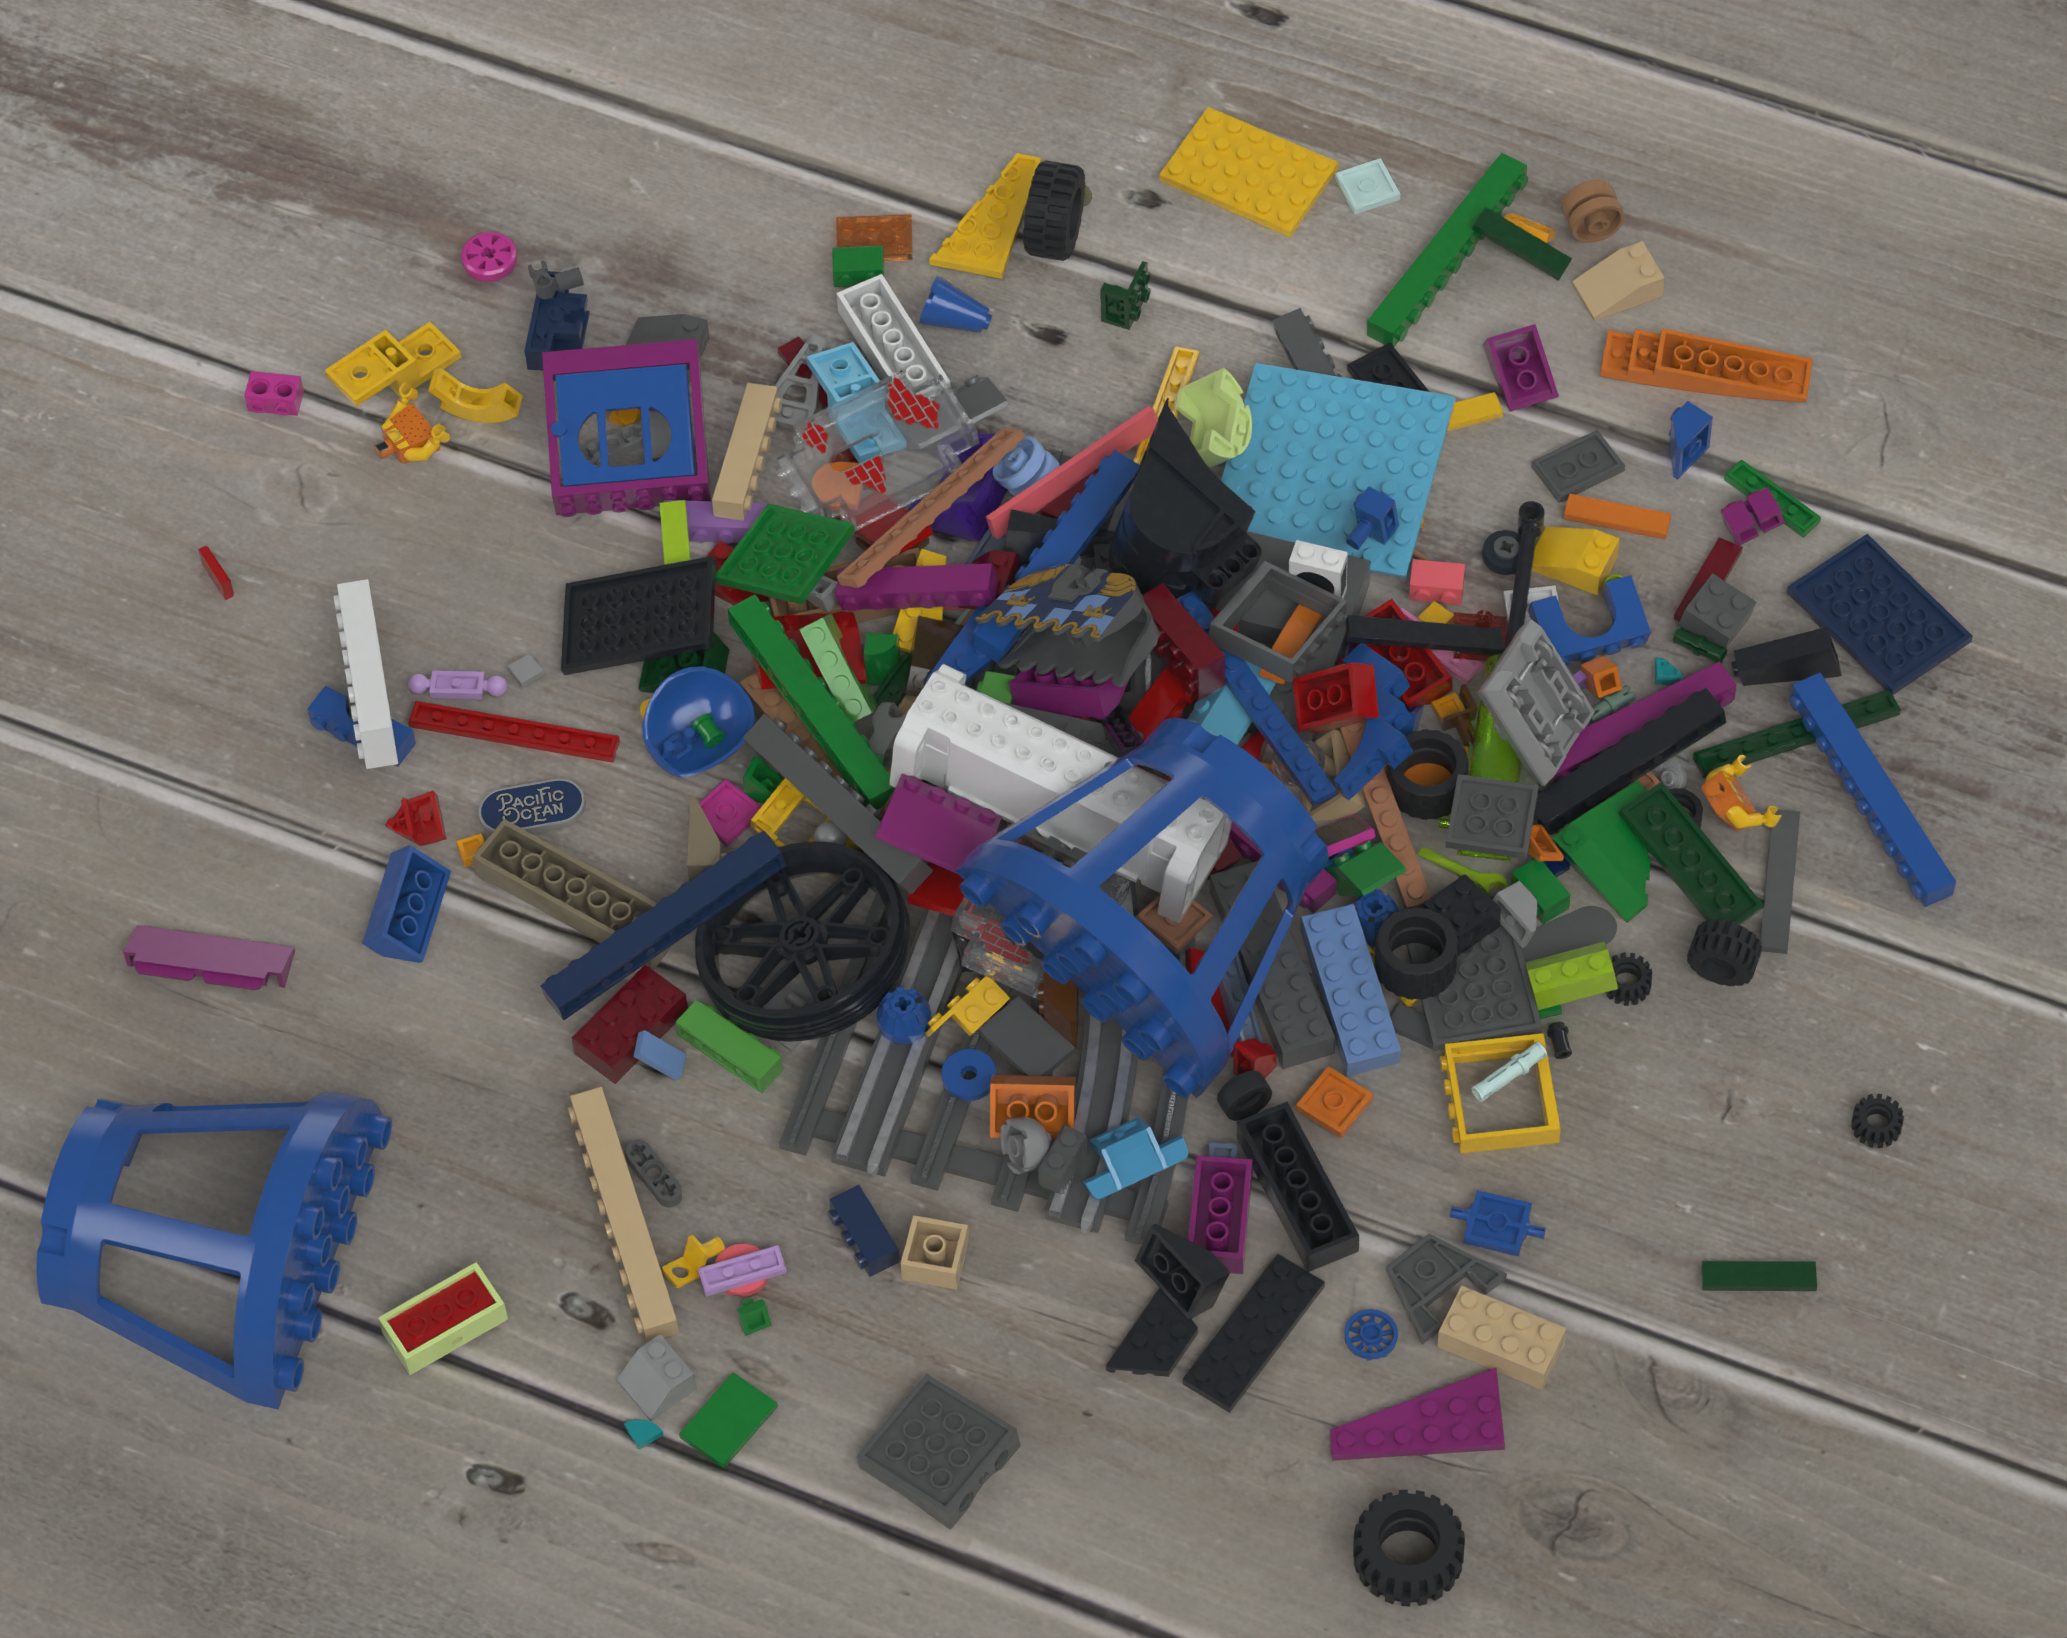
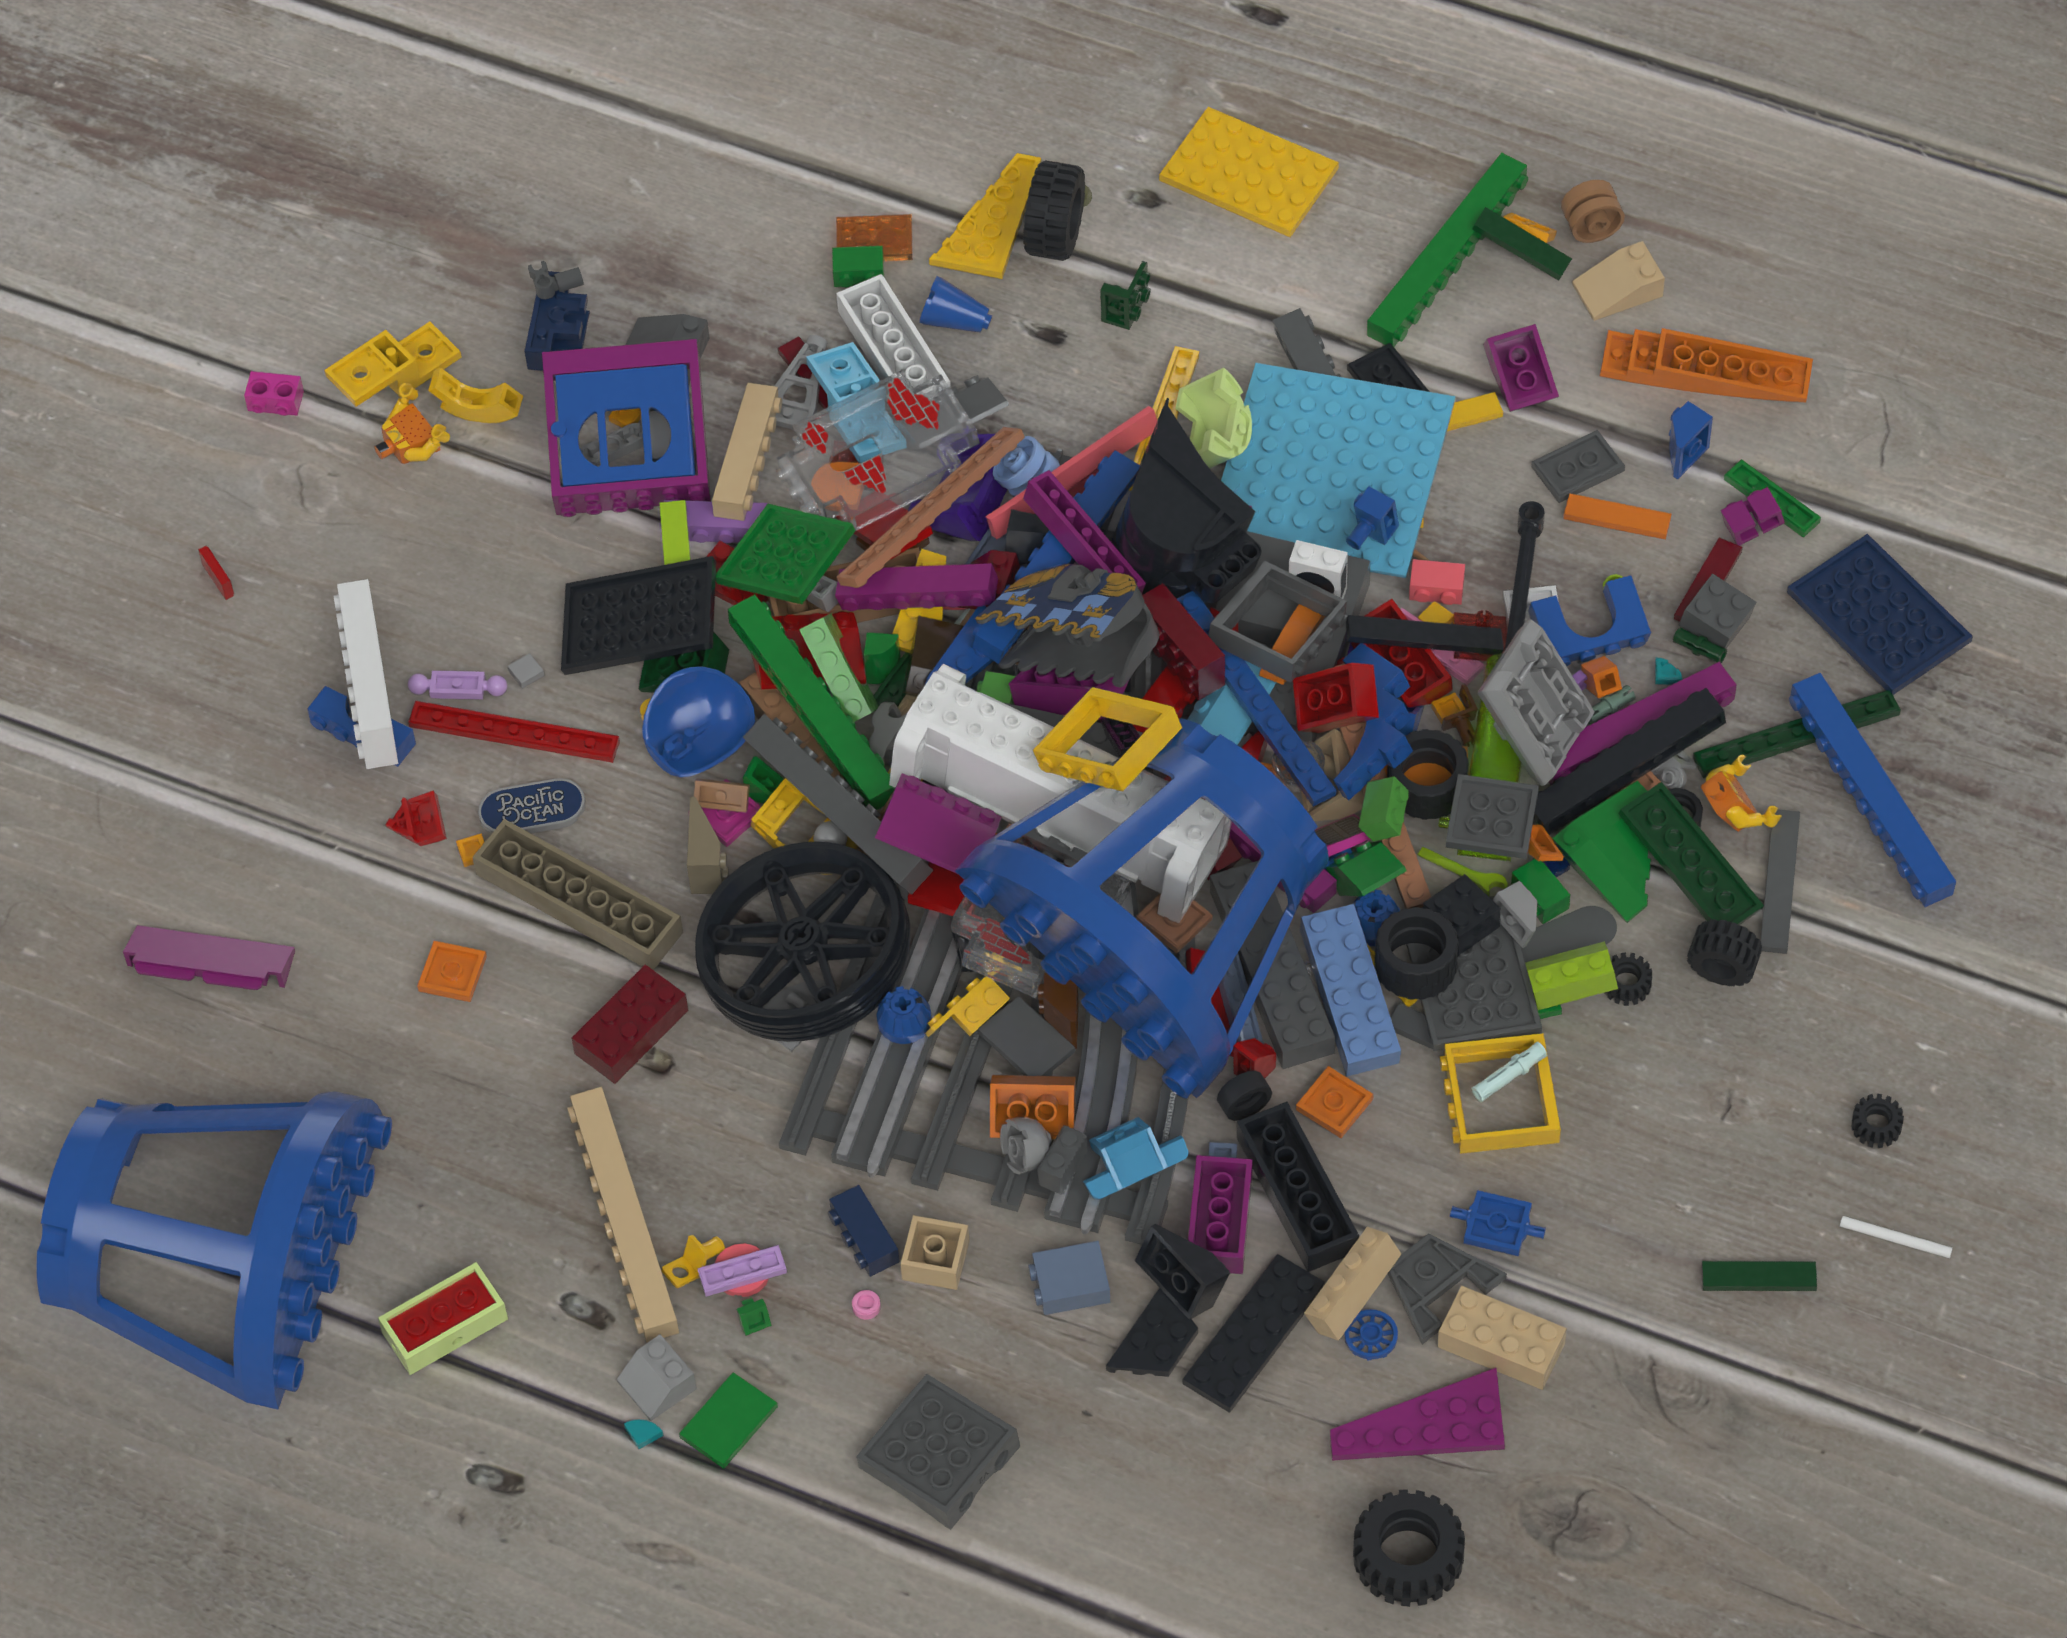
(406, 905): blue slope -> none
(452, 971): none -> orange plate
(487, 269): dark pink wheel -> none
(653, 1161): dark grey beam -> none
(659, 1055): medium blue tile -> none
(663, 925): dark blue brick -> none
(708, 730): green bush -> none
(722, 795): none -> medium nougat plate
(729, 1046): bright green brick -> none
(866, 1304): none -> bright pink tile
(965, 1061): blue tile -> none
(1070, 1278): none -> sand blue brick
(1075, 528): none -> magenta brick
(1157, 717): none -> yellow window
(1352, 1283): none -> tan brick
(1367, 186): light aqua tile -> none
(1383, 808): none -> bright green brick
(1494, 555): black wheel -> none
(1558, 1035): black pin -> none
(1576, 556): yellow slope -> none
(1788, 659): black slope -> none
(1896, 1237): none -> white bar

